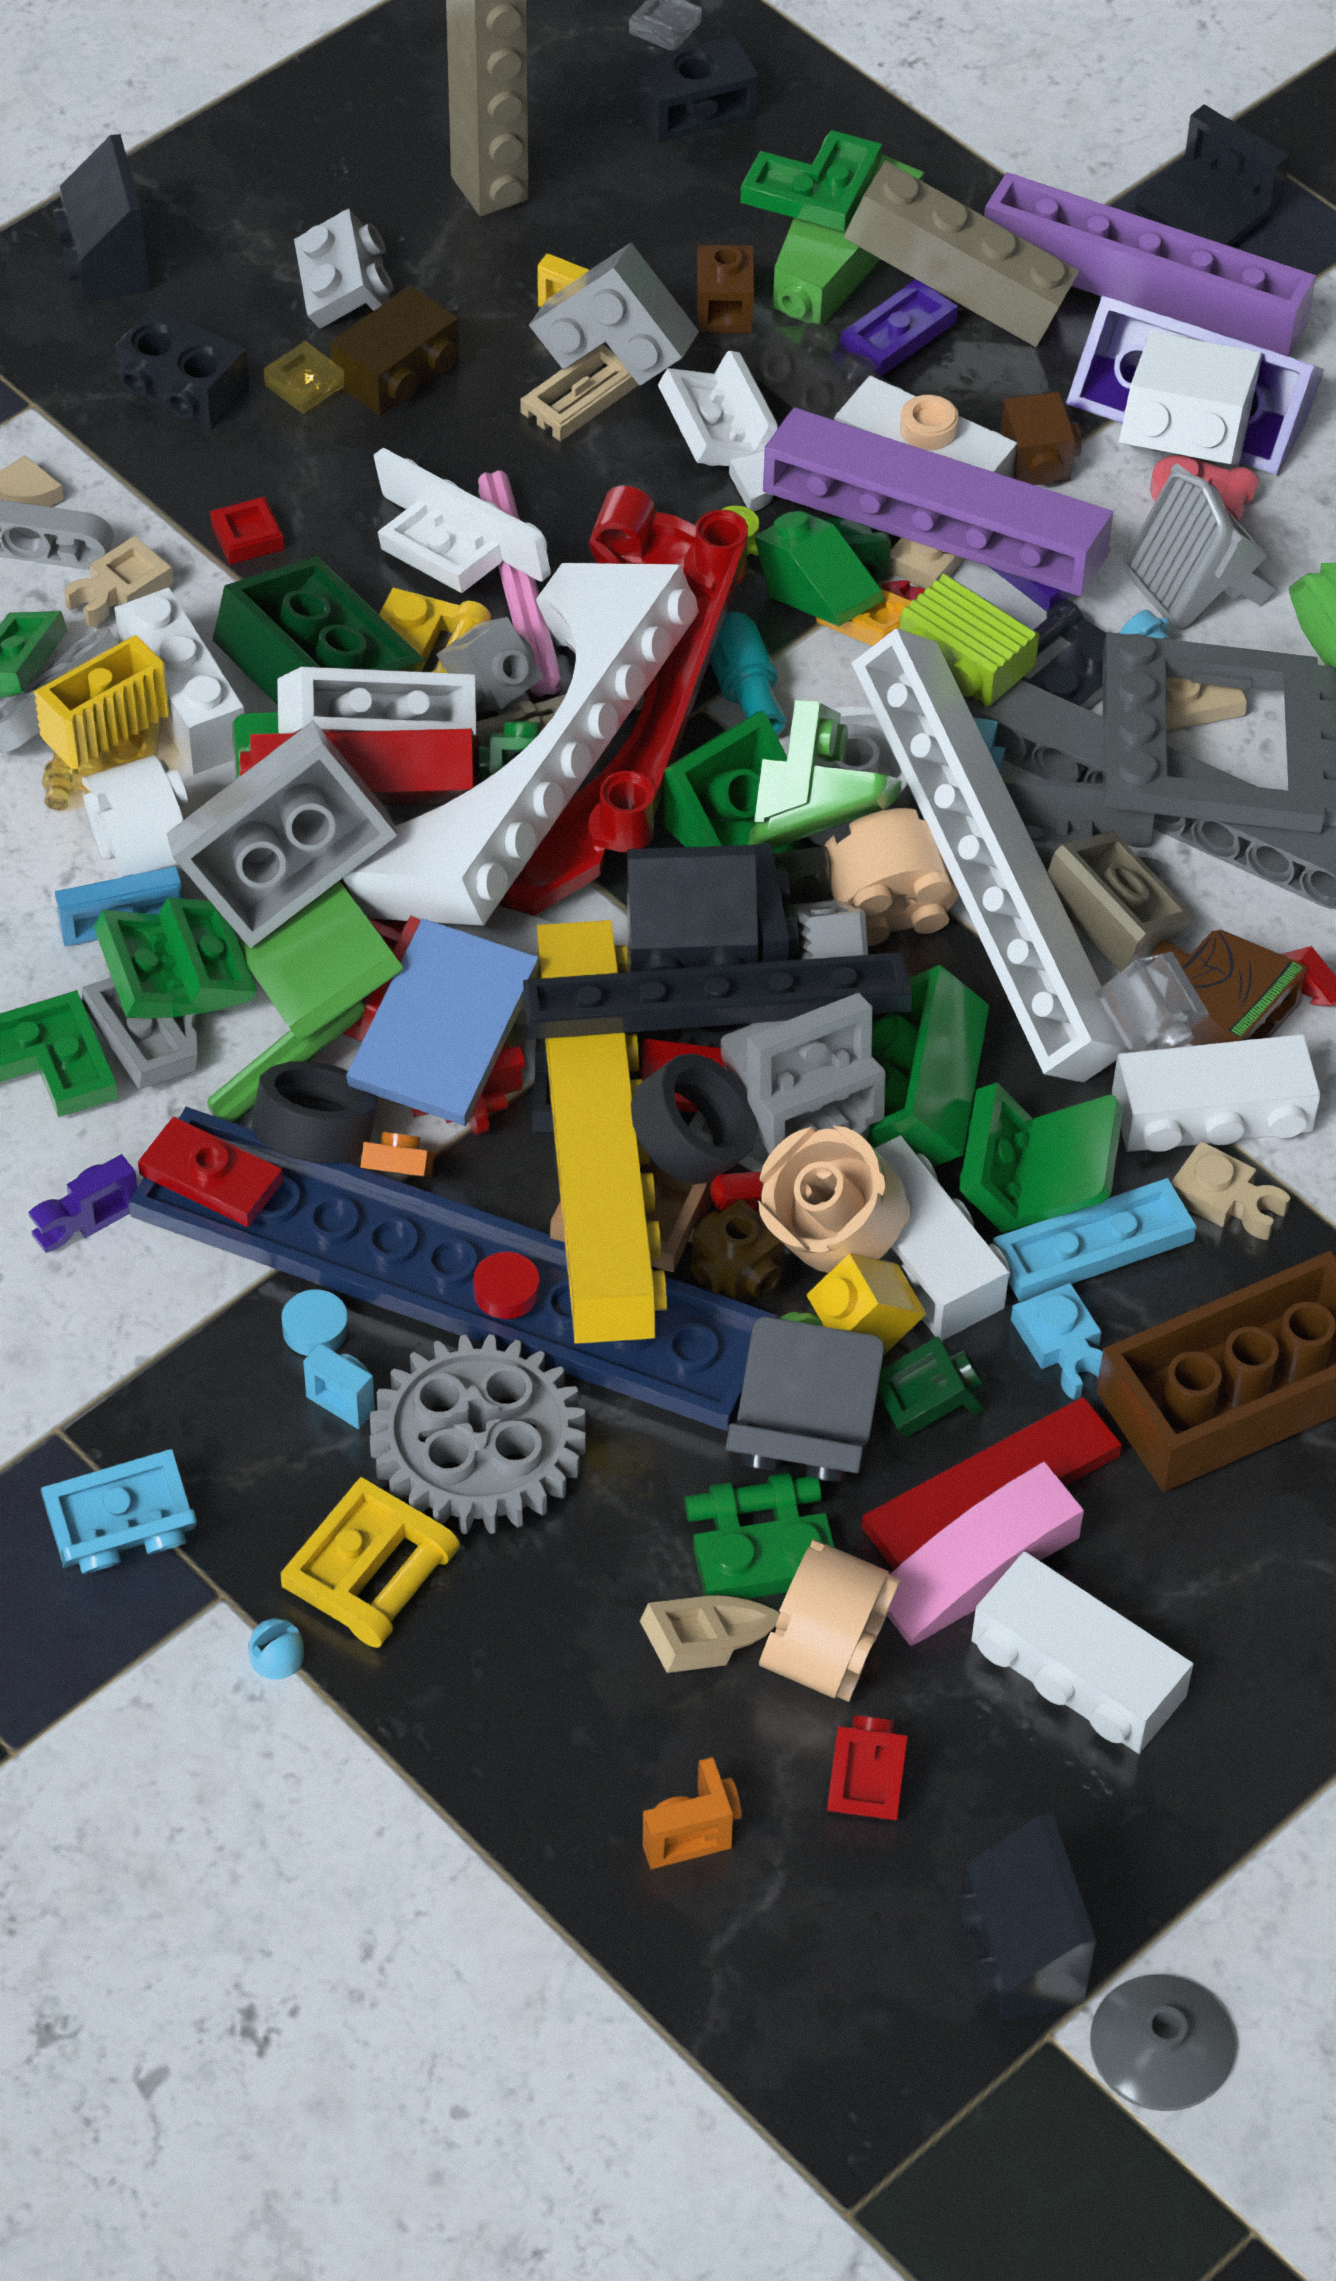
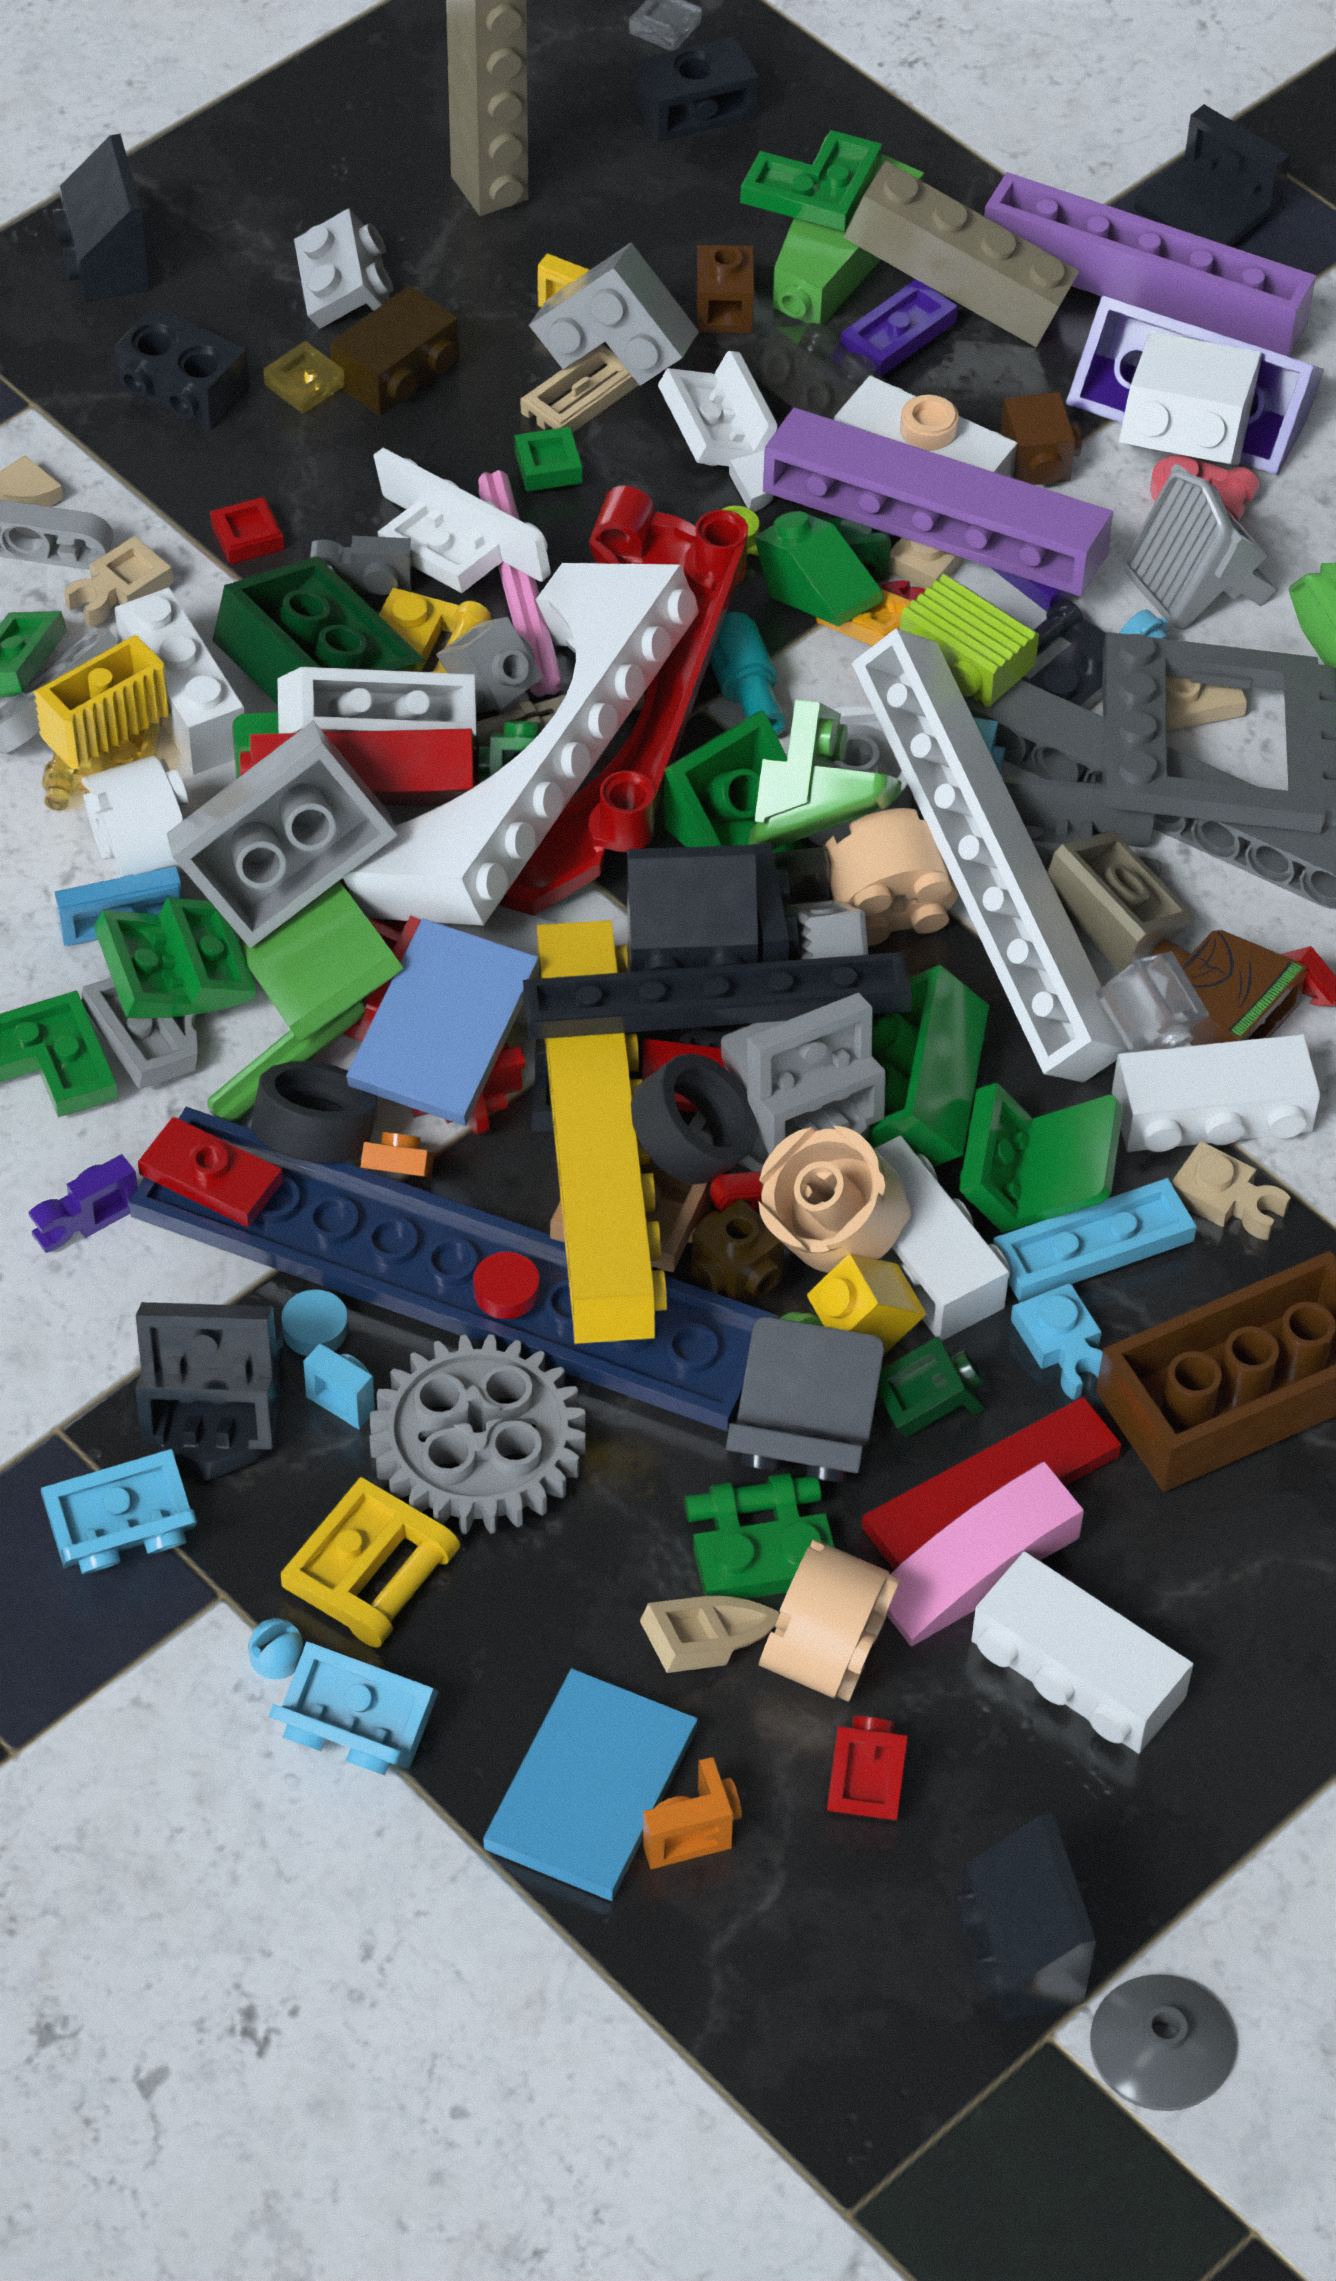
(208, 1383): none -> black piece
(355, 1706): none -> medium azure bracket
(370, 563): none -> dark grey plate
(548, 459): none -> green plate
(588, 1782): none -> dark azure tile

